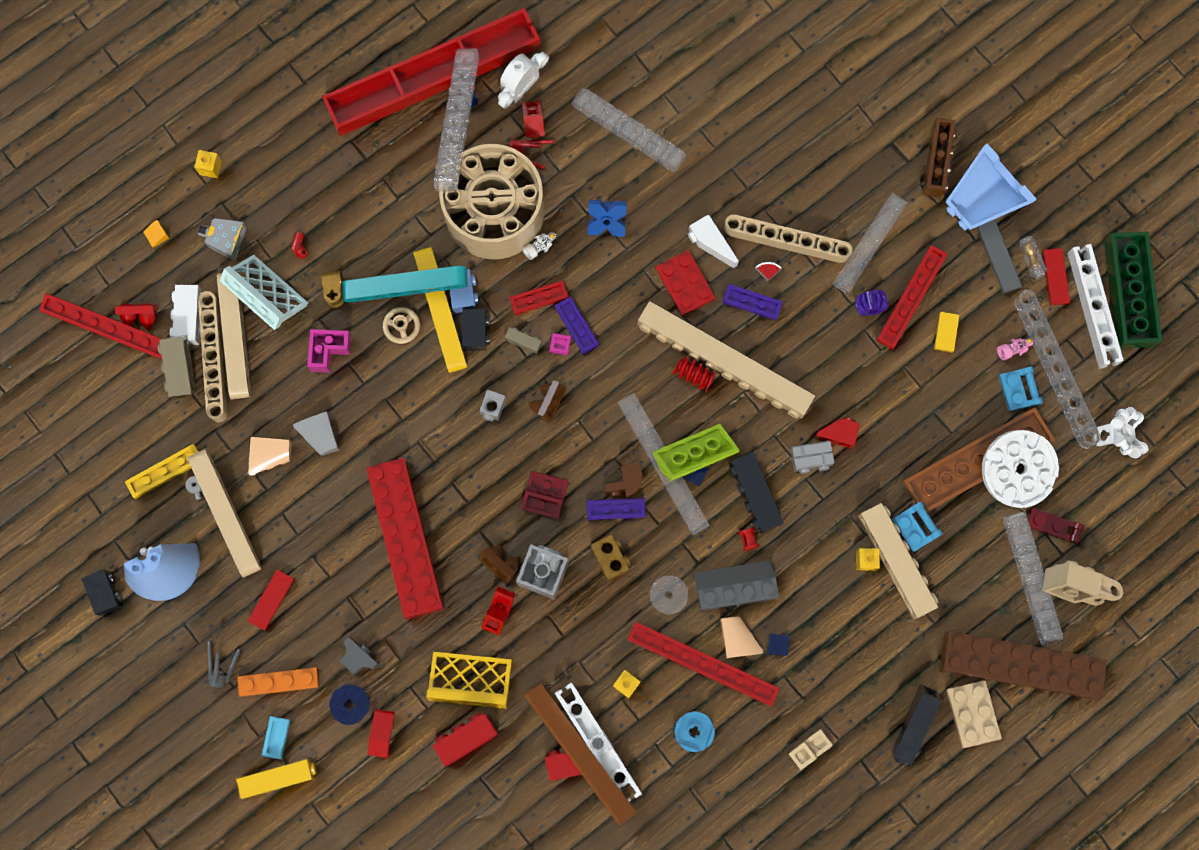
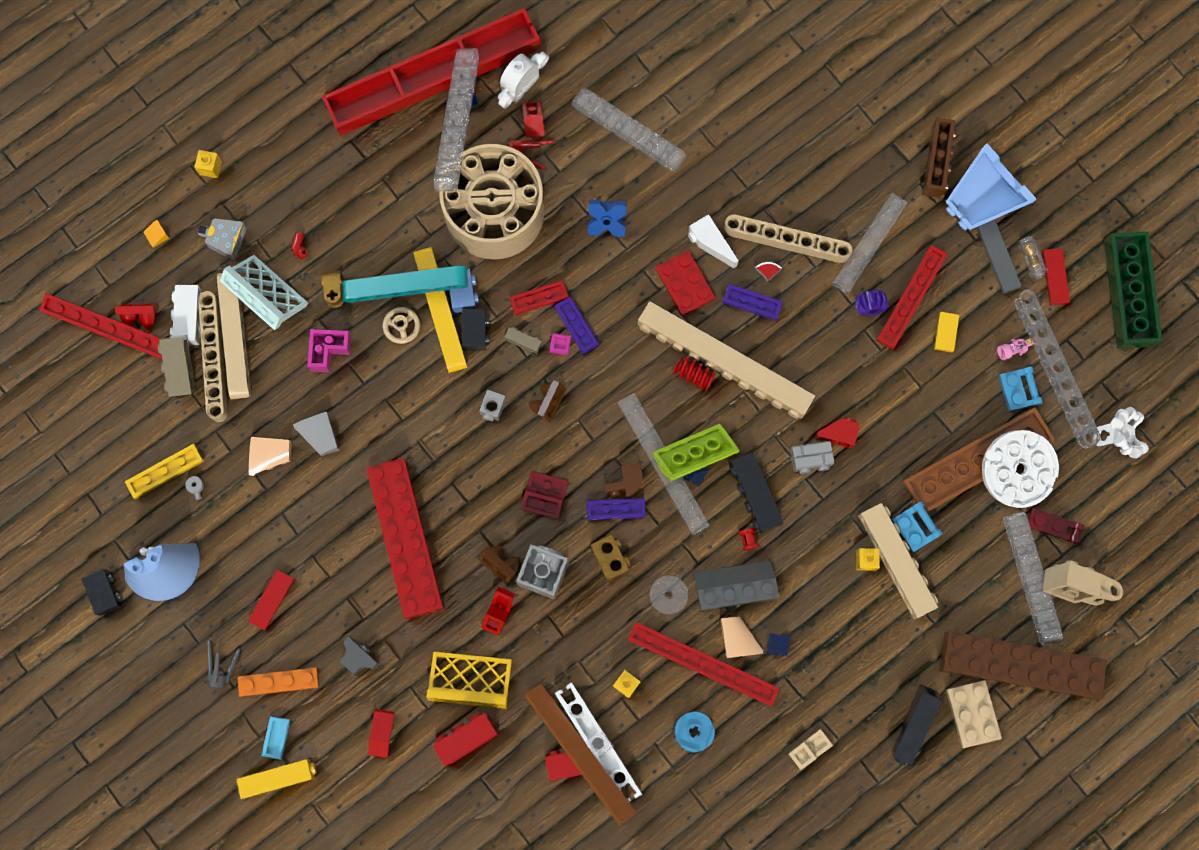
(224, 513): tan beam -> none
(357, 712): clear blue plate -> none
(542, 242): white piece -> none
(1092, 291): white piece -> none

